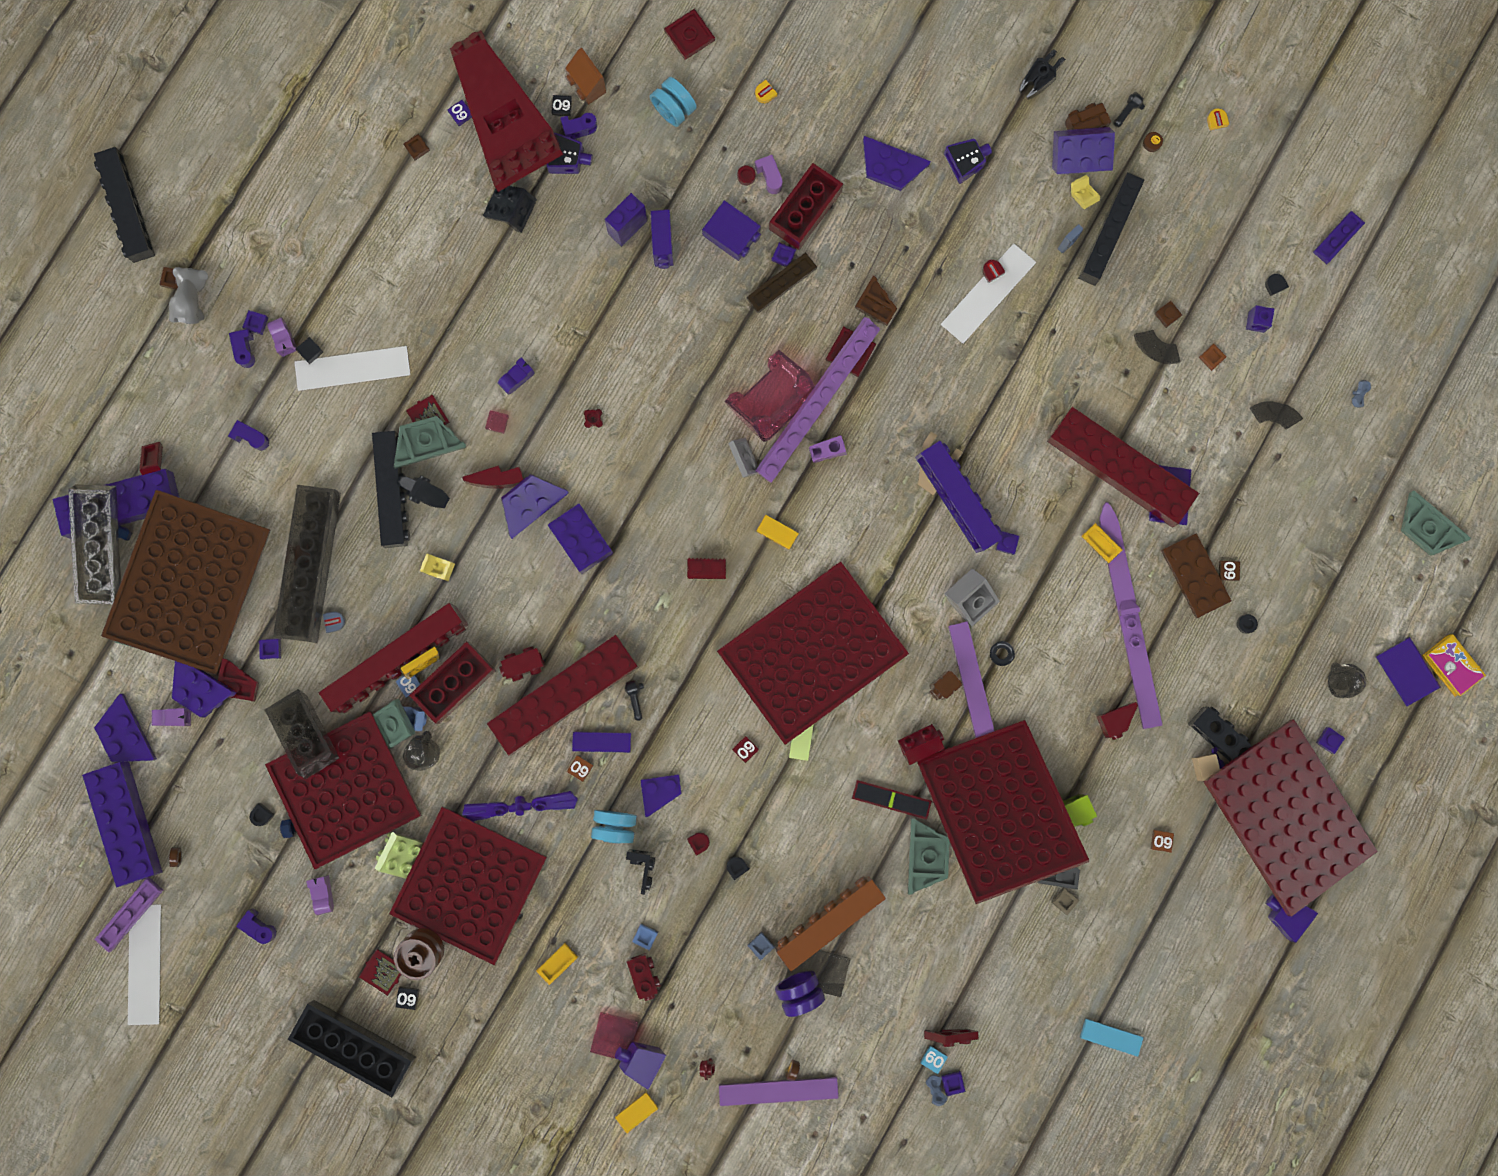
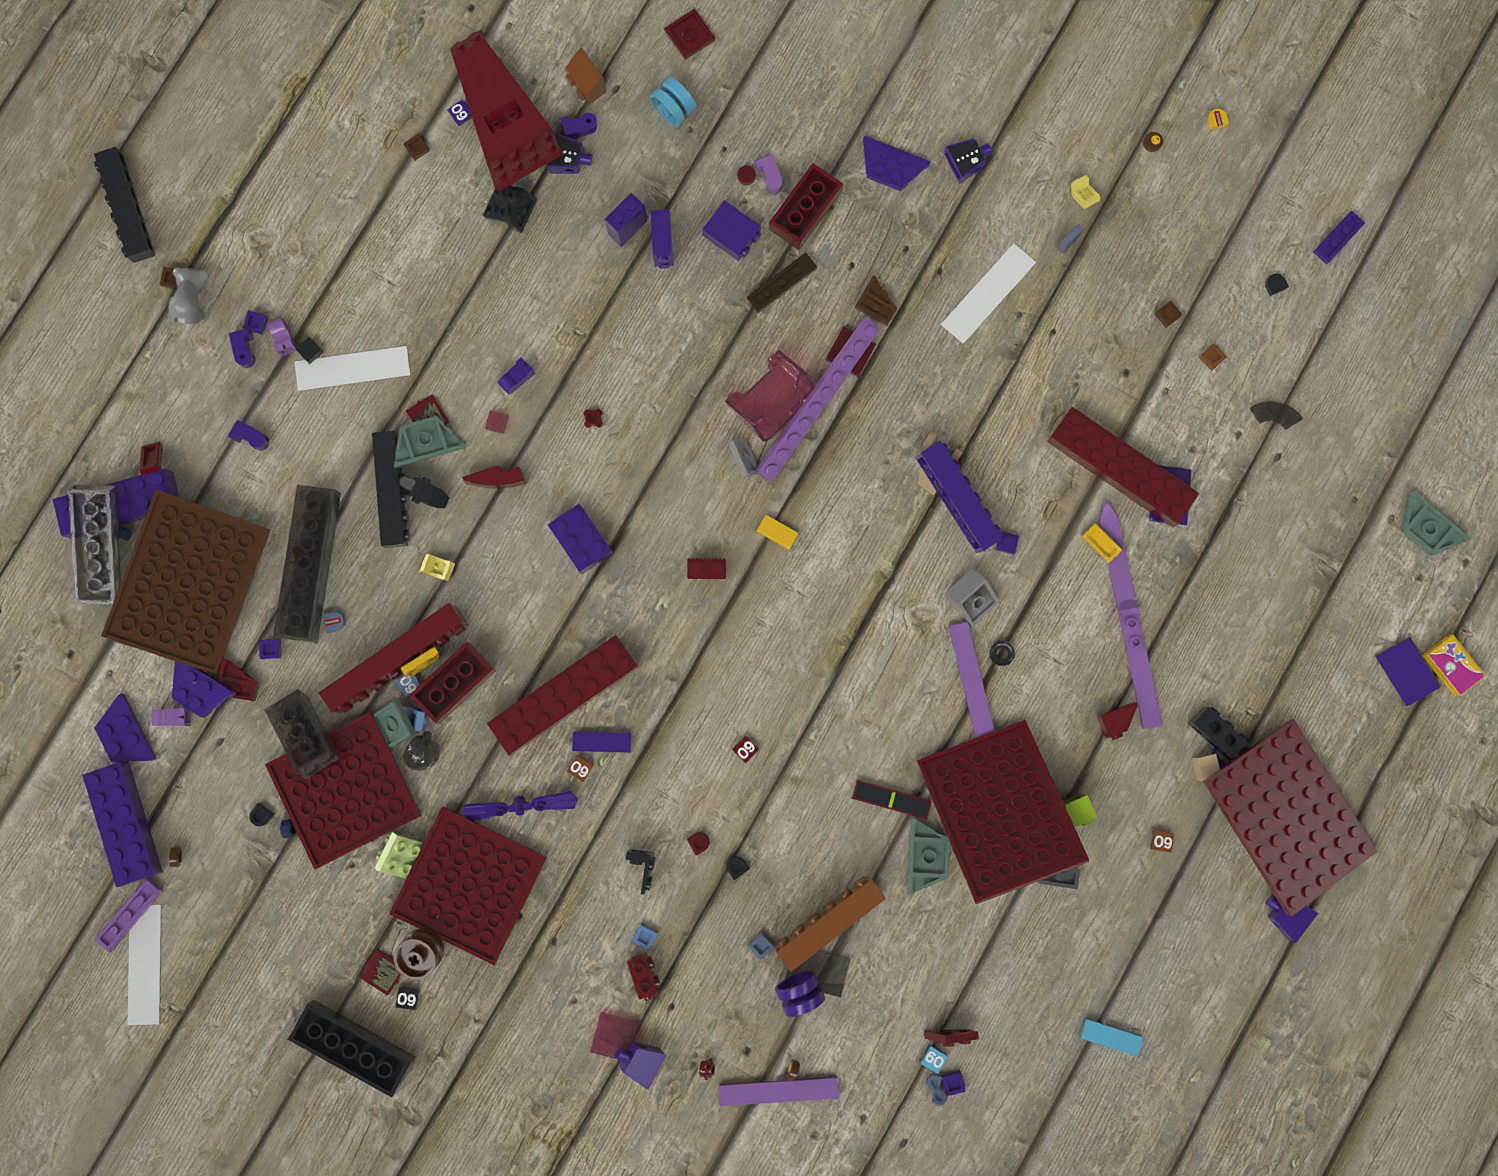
(256, 928): dark purple leg -> none
(321, 895): medium lavender leg -> none
(516, 666): dark red brick -> none
(528, 502): dark purple wing -> none
(557, 963): yellow tile -> none
(561, 105): black tile -> none
(613, 829): medium azure wheel -> none
(633, 688): black piece -> none
(636, 1112): yellow tile -> none
(659, 792): dark purple wing -> none
(764, 92): yellow tile -> none
(783, 255): dark purple tile -> none
(801, 745): yellowish green tile -> none
(812, 652): dark red plate -> none
(827, 449): medium lavender leg -> none
(921, 744): dark red brick -> none
(945, 686): reddish brown brick -> none
(992, 270): dark red tile -> none
(1041, 74): black hinge -> none
(1065, 901): dark tan tile -> none
(1083, 150): dark purple brick -> none
(1092, 117): reddish brown brick -> none
(1111, 229): black brick -> none
(1134, 101): black piece -> none
(1156, 349): clear smoke tile -> none
(1196, 575): reddish brown plate -> none
(1229, 570): reddish brown tile -> none
(1247, 624): black tile -> none
(1260, 319): dark purple brick -> none
(1330, 740): dark purple plate -> none
(1346, 680): clear smoke piece -> none
(1363, 387): sand blue piece -> none

